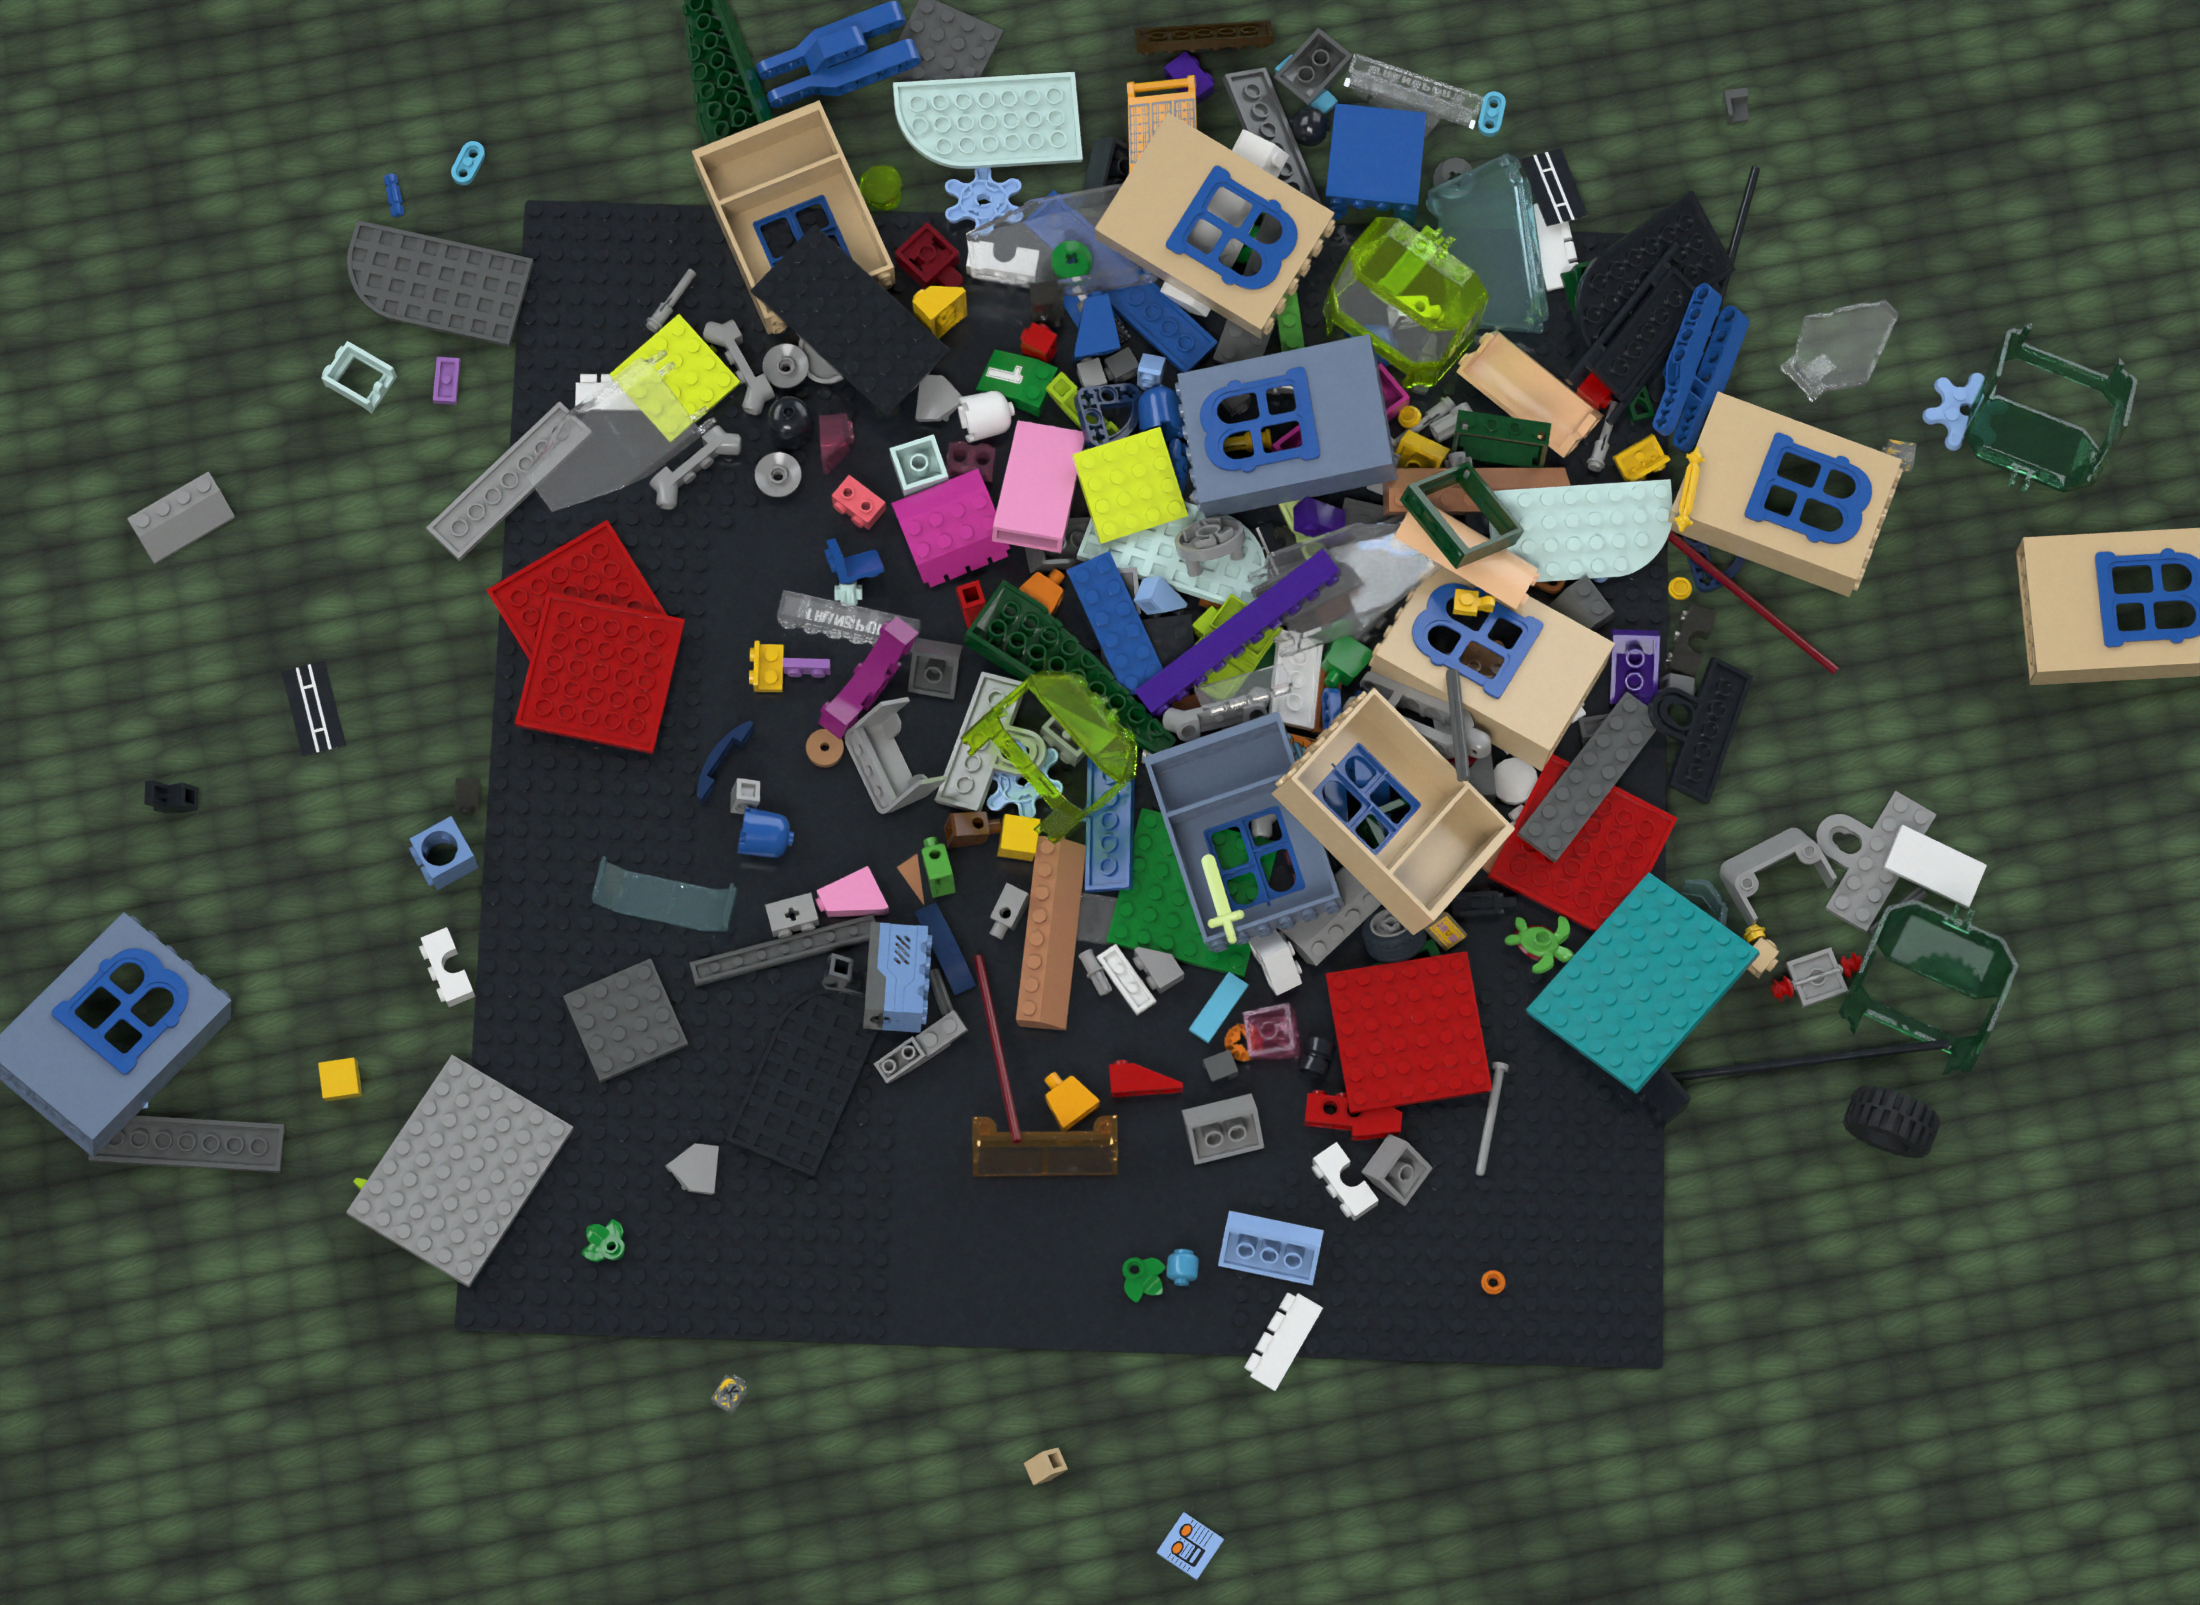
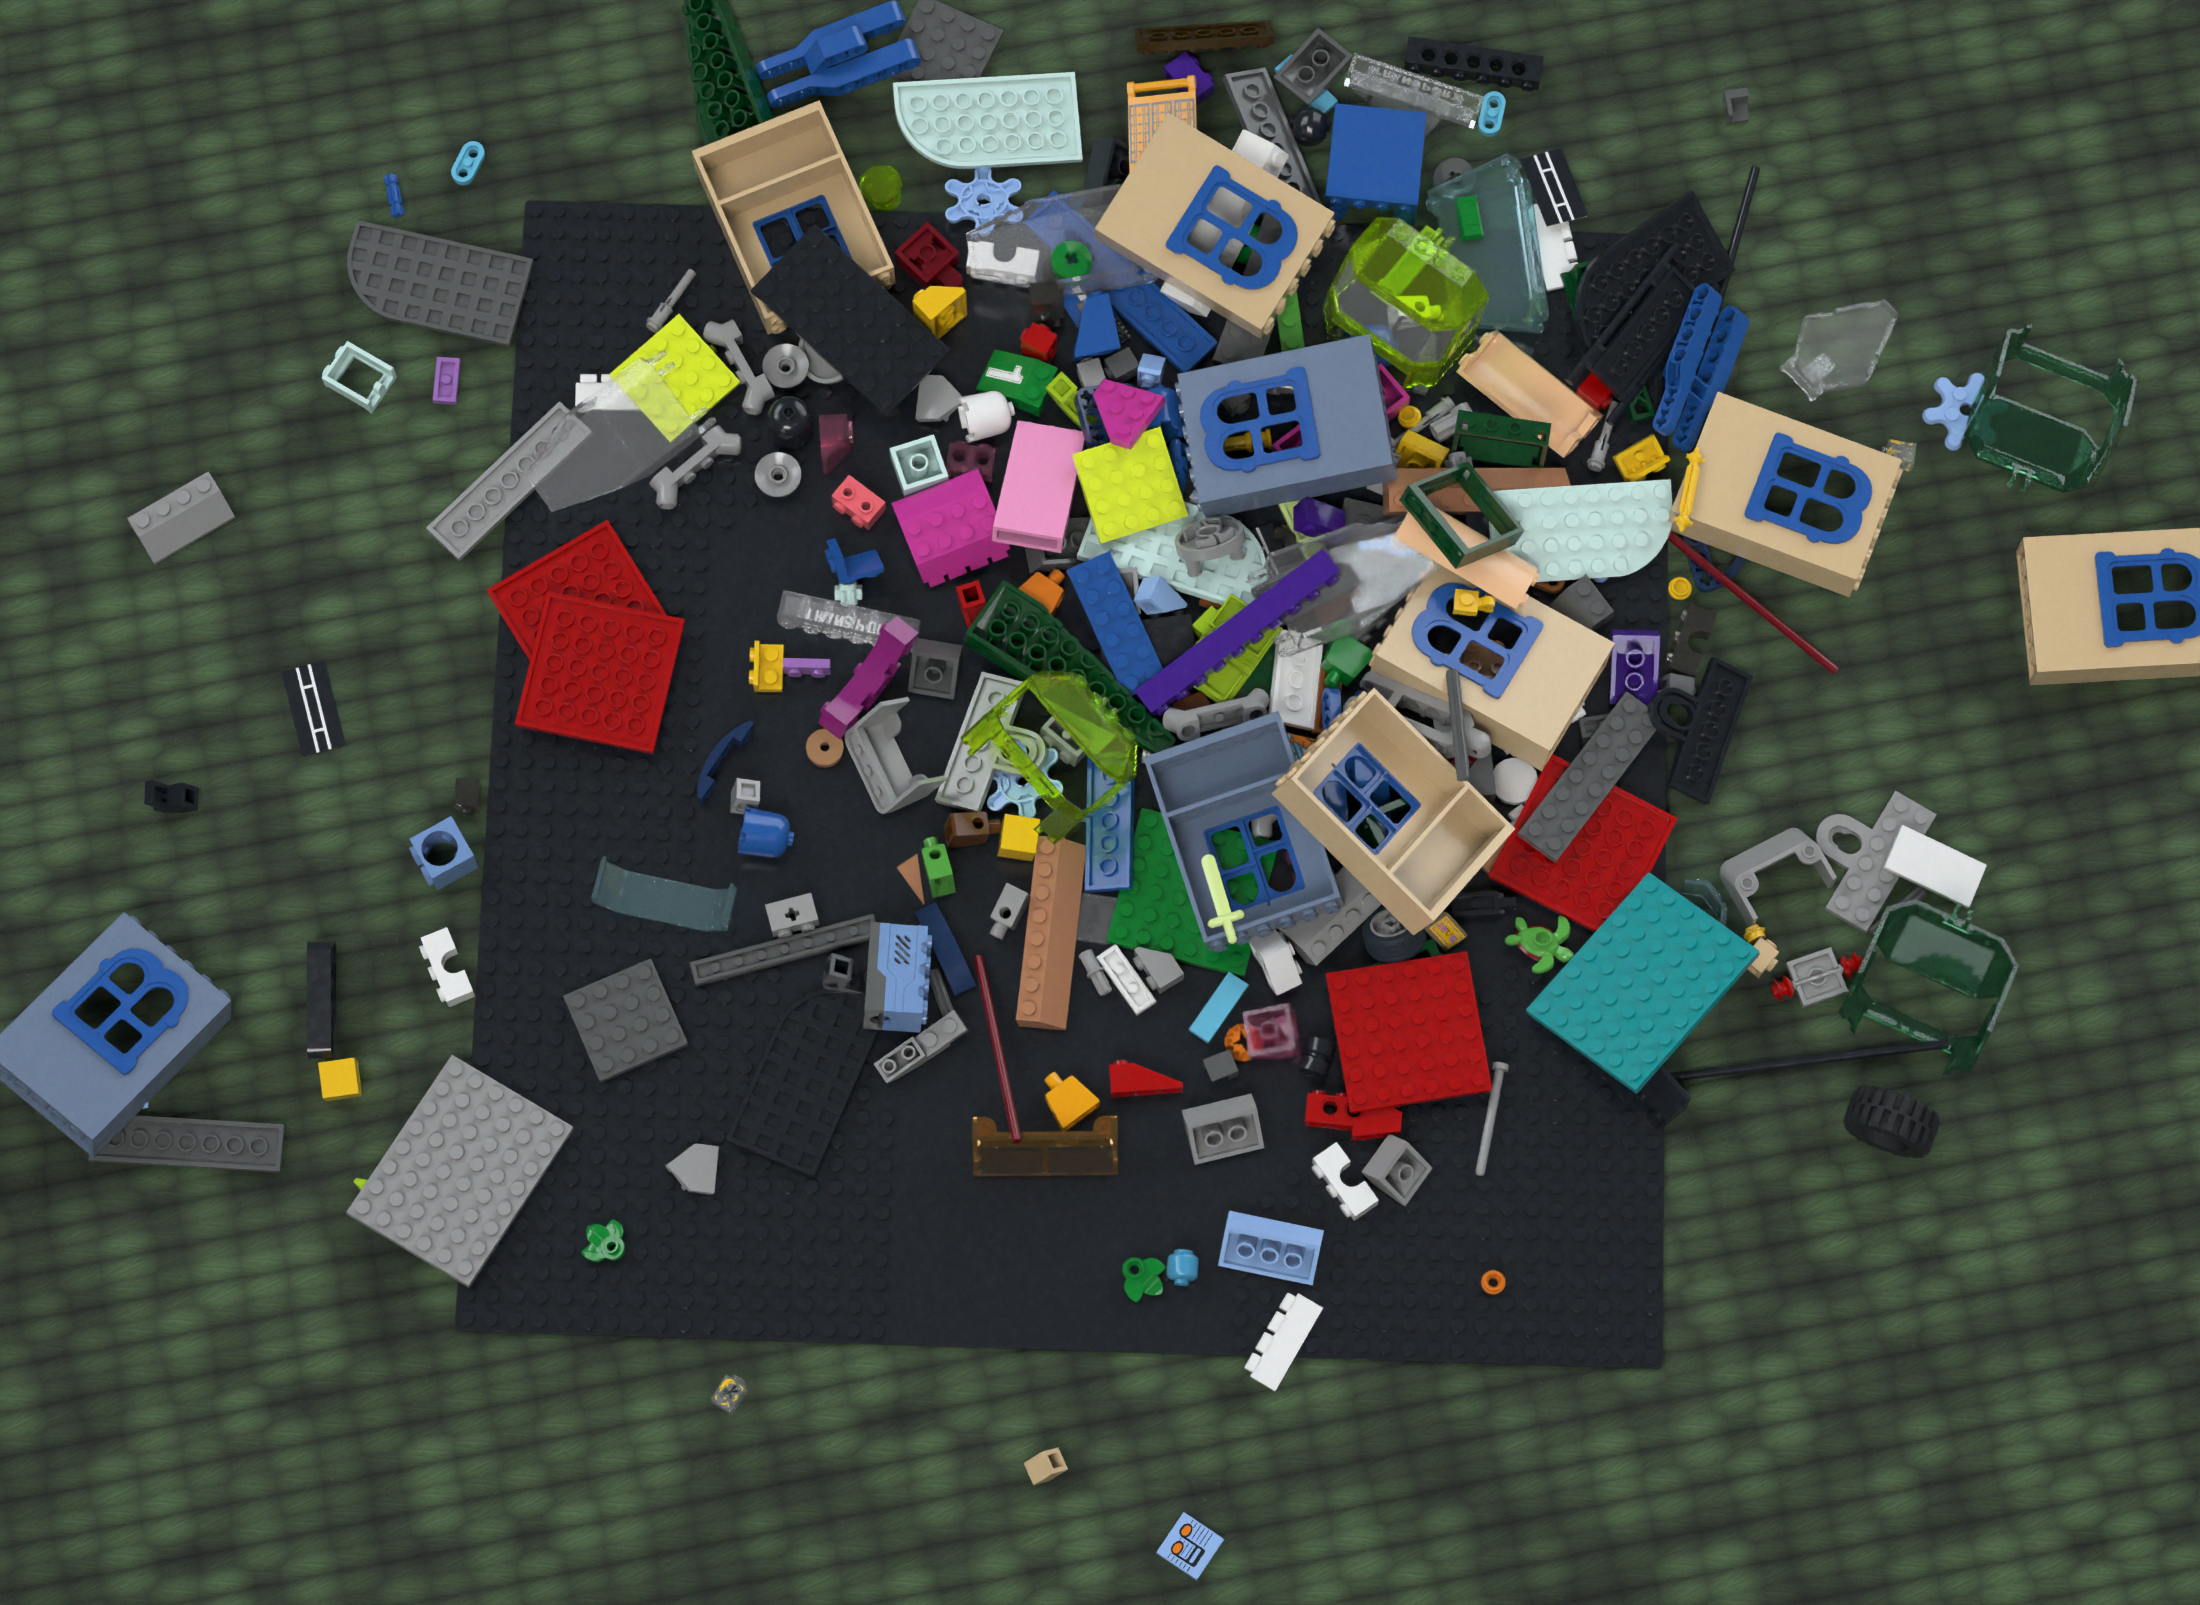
(321, 999): none -> black beam
(852, 896): bright pink slope -> none
(1126, 411): none -> dark pink plate
(1238, 689): clear windscreen -> none
(1469, 217): none -> green tile
(1483, 57): none -> black brick

